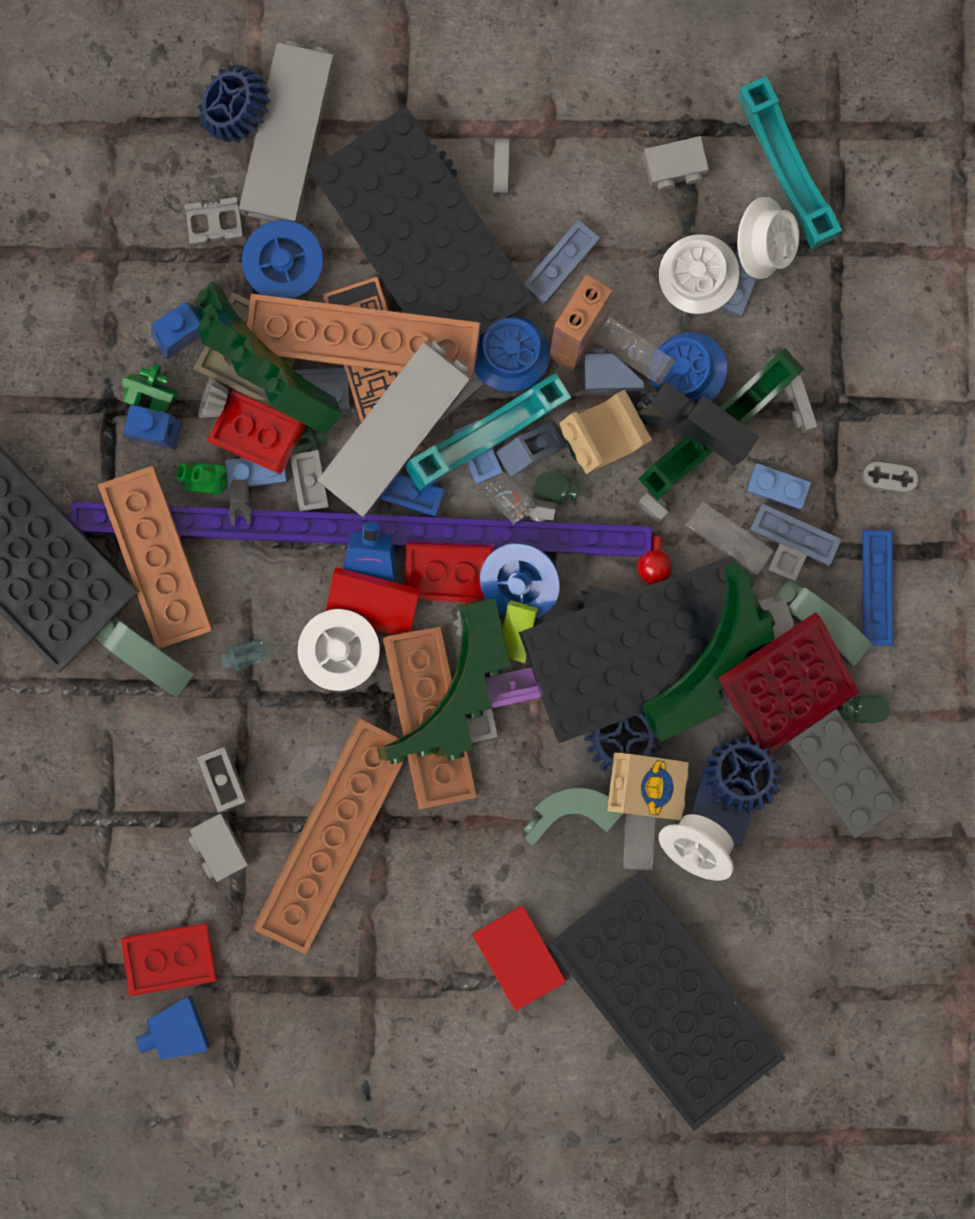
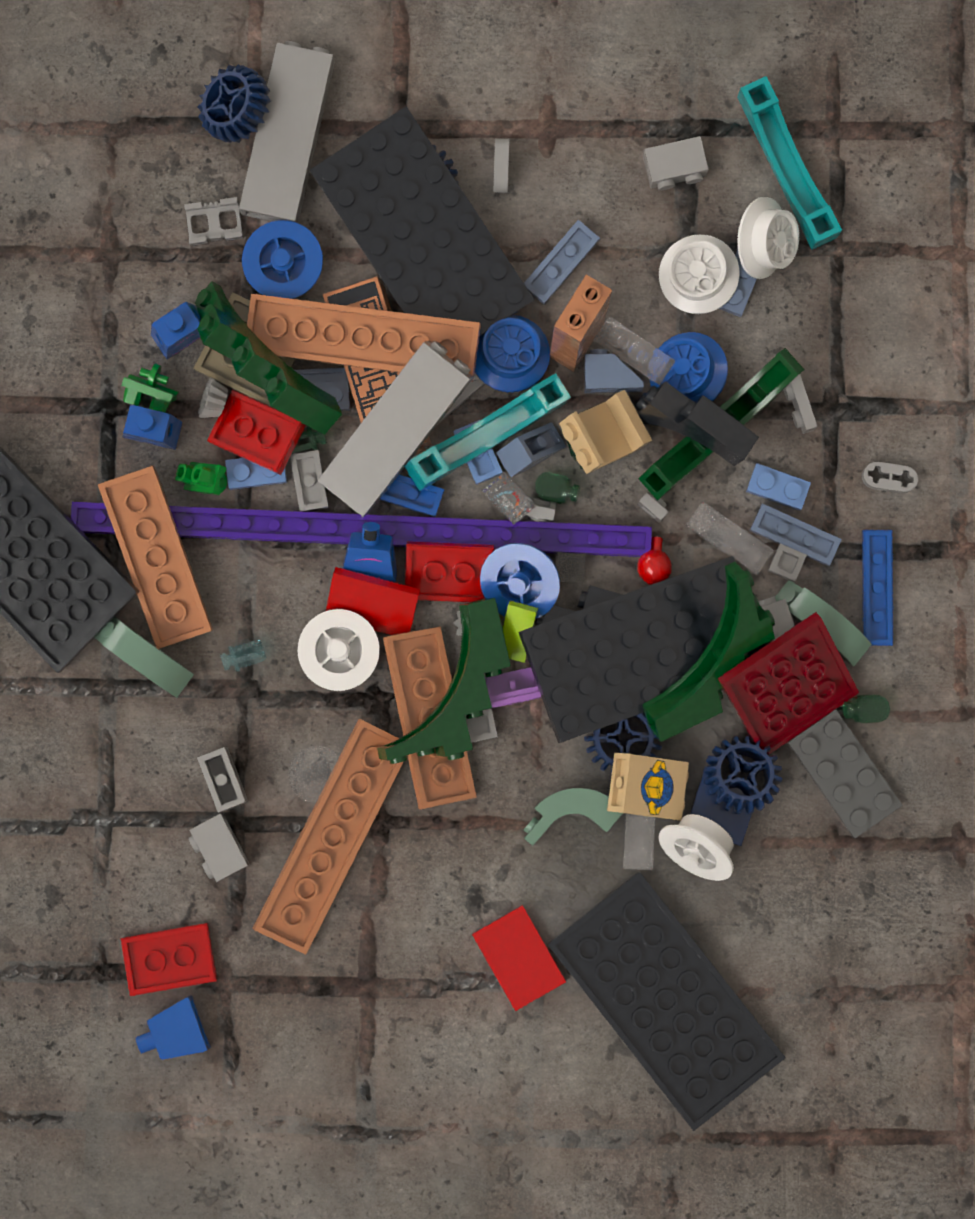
(239, 501): dark grey bar -> none

